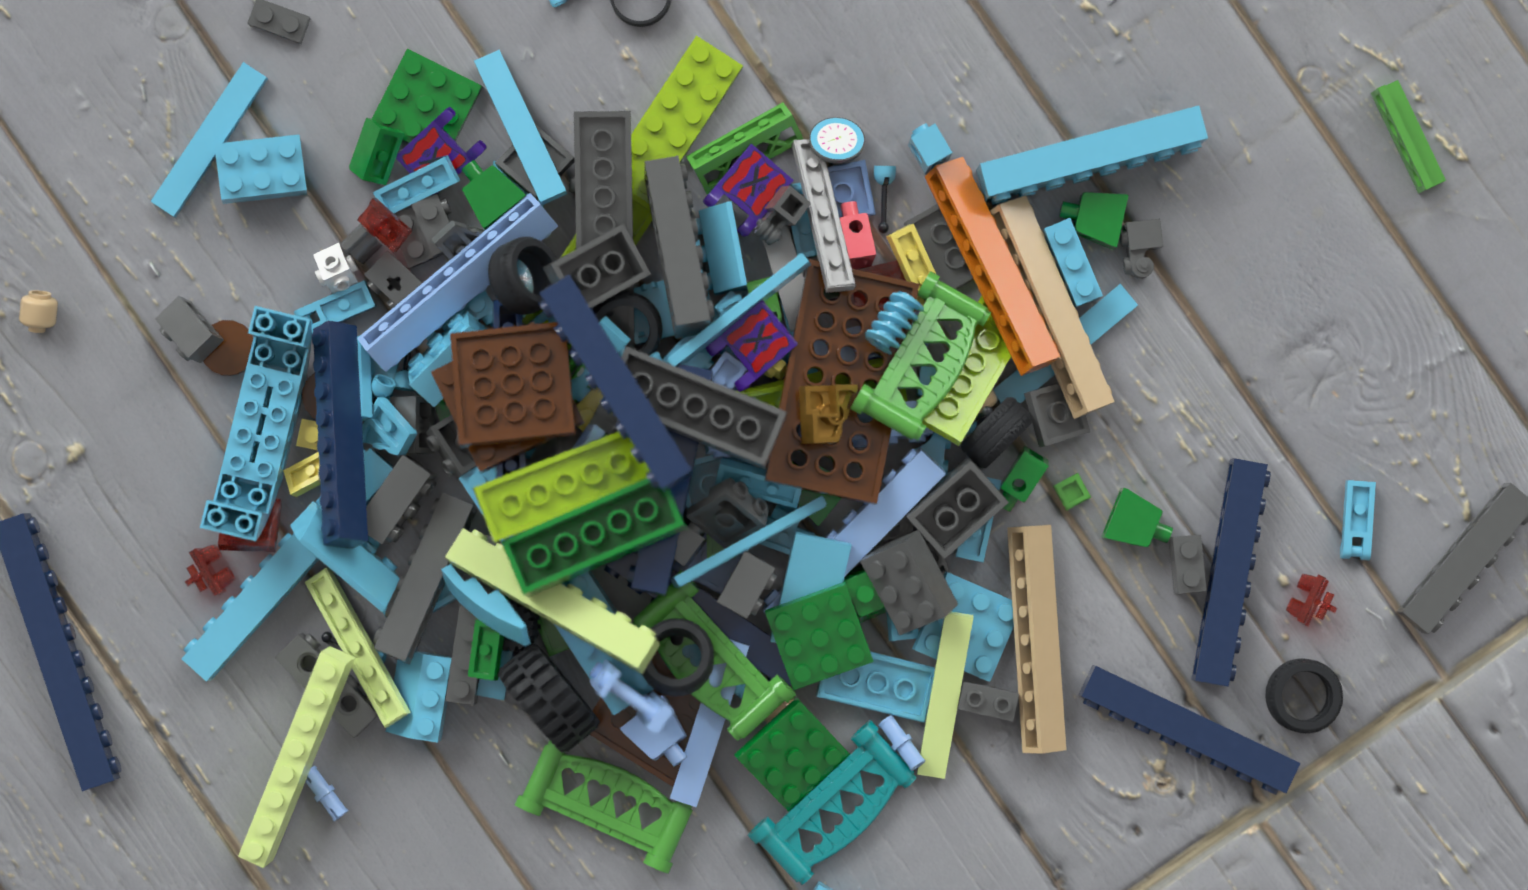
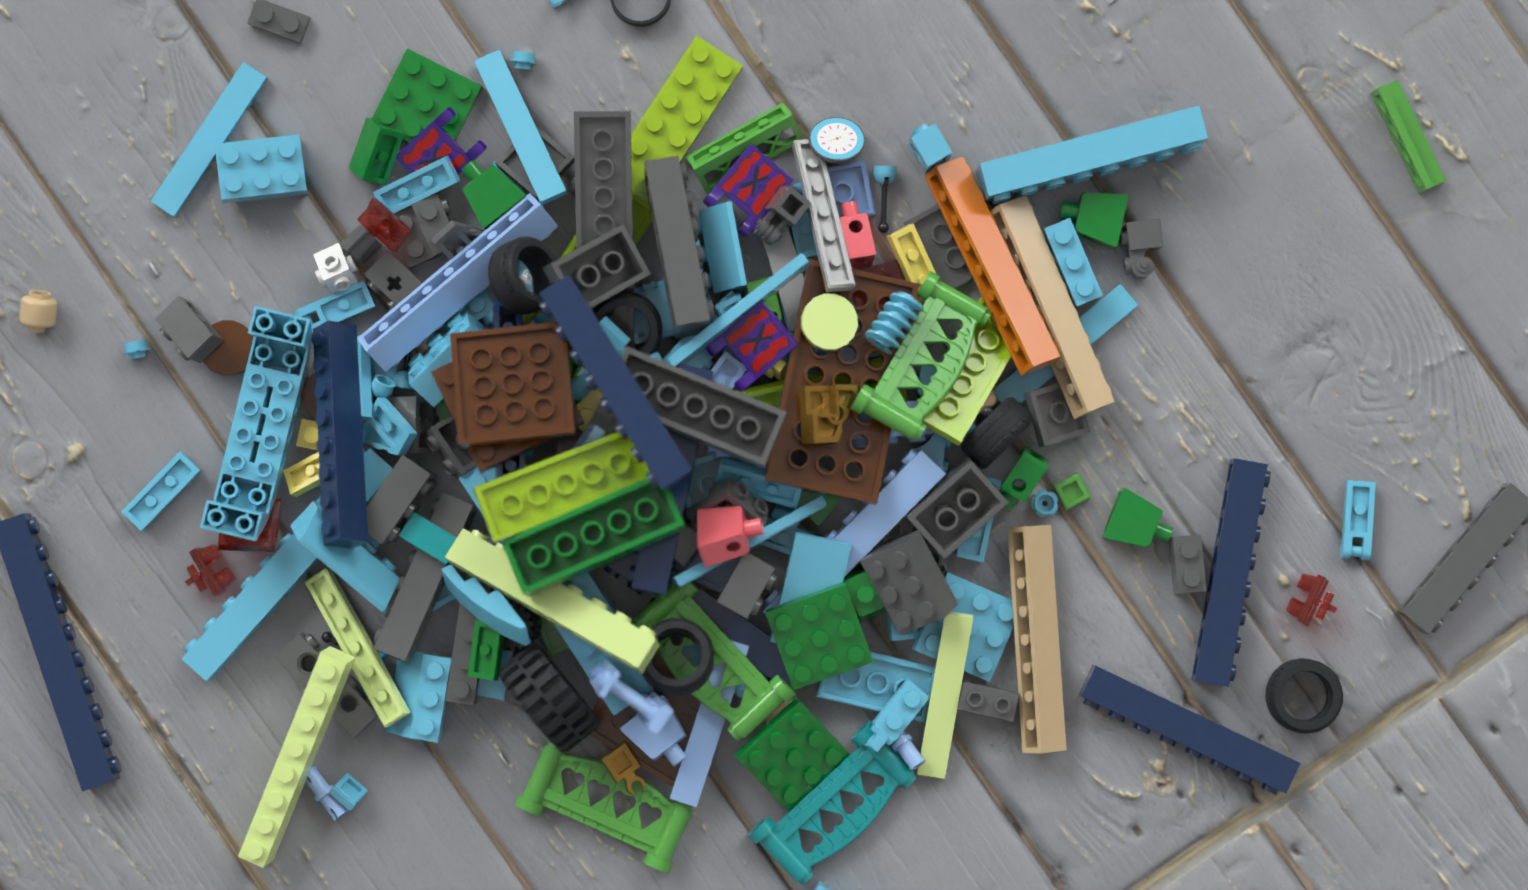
(135, 349): none -> medium azure plate
(161, 491): none -> medium azure plate
(348, 791): none -> medium azure tile
(428, 537): none -> teal tile
(523, 60): none -> medium azure plate
(621, 765): none -> pearl gold plate
(725, 533): none -> coral torso
(829, 322): none -> yellowish green tile
(896, 715): none -> medium azure hinge
(1050, 508): none -> medium azure plate

